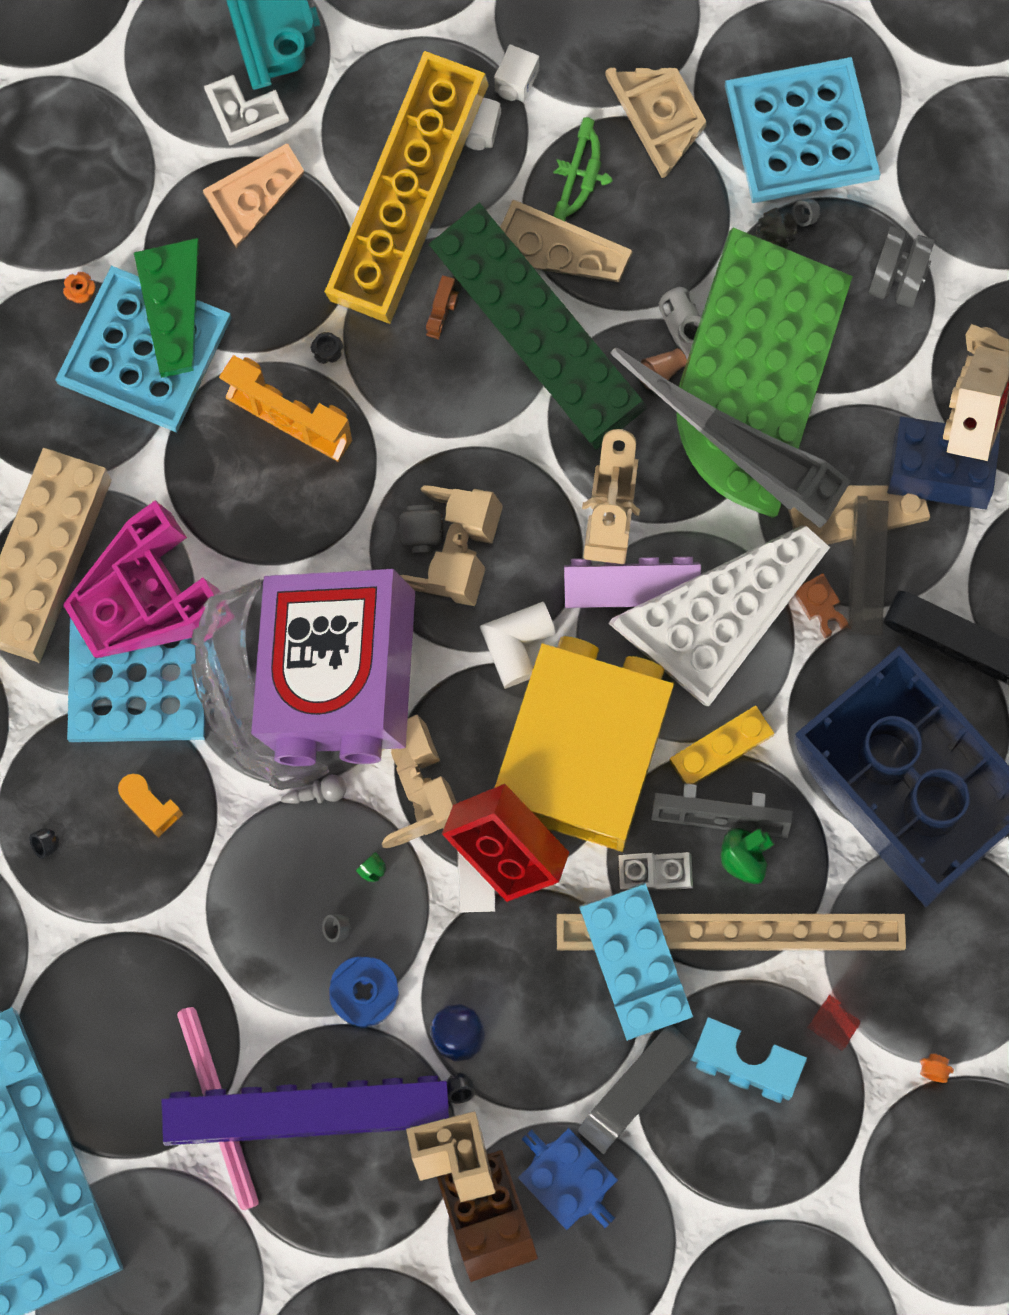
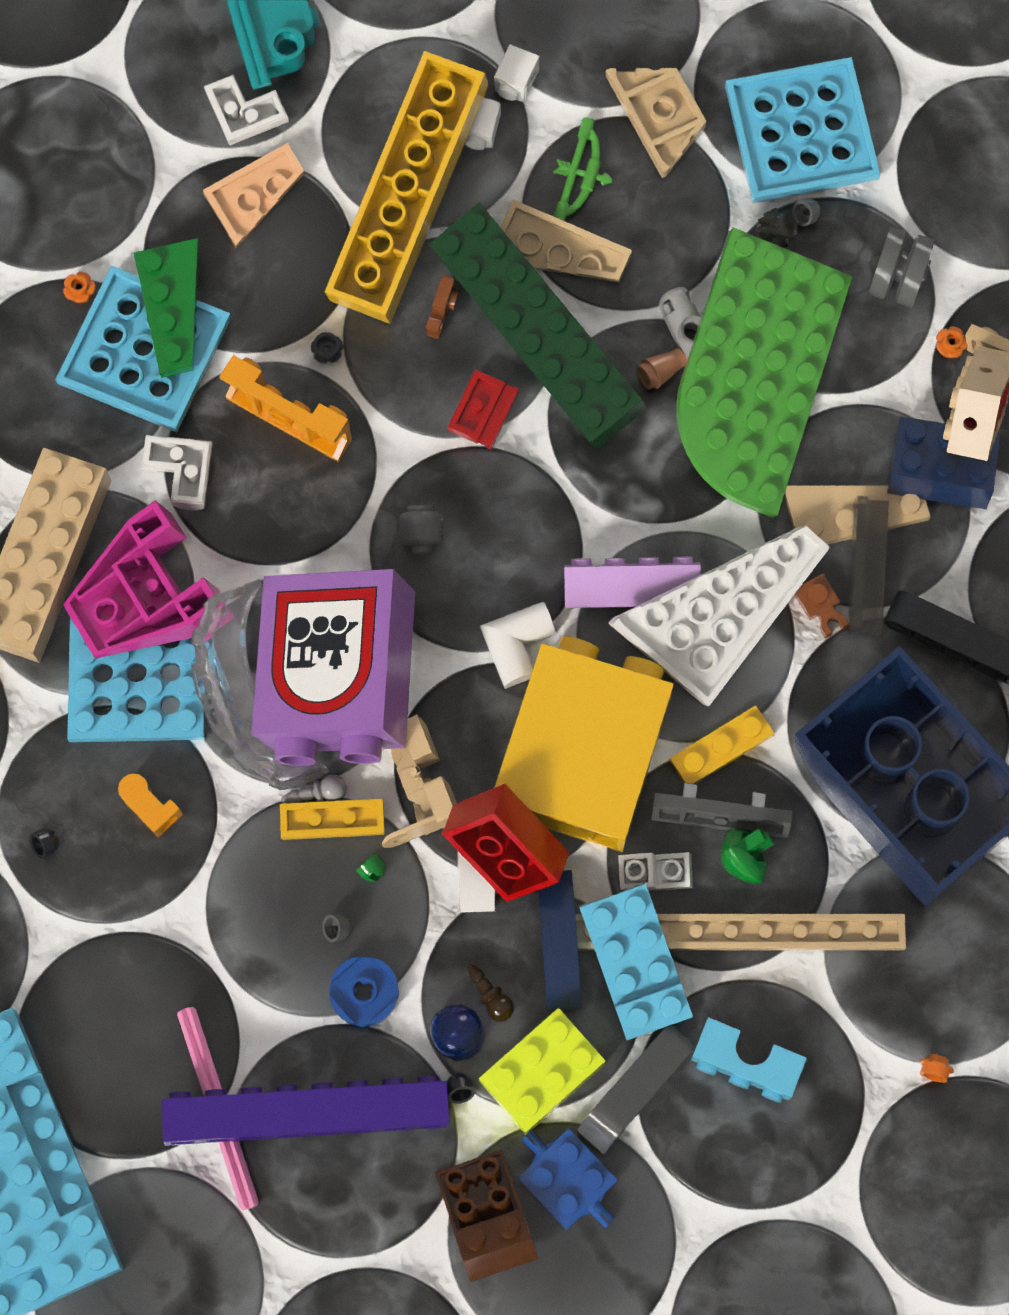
(188, 461): none -> white brick
(332, 819): none -> yellow plate
(455, 1148): tan brick -> none
(457, 569): tan piece -> none
(483, 409): none -> red plate
(498, 1006): none -> dark brown bar
(542, 1071): none -> neon yellow brick
(560, 945): none -> dark blue slope
(613, 495): tan piece -> none
(783, 470): dark grey plate -> none
(834, 1023): clear red panel -> none
(951, 350): none -> orange plate

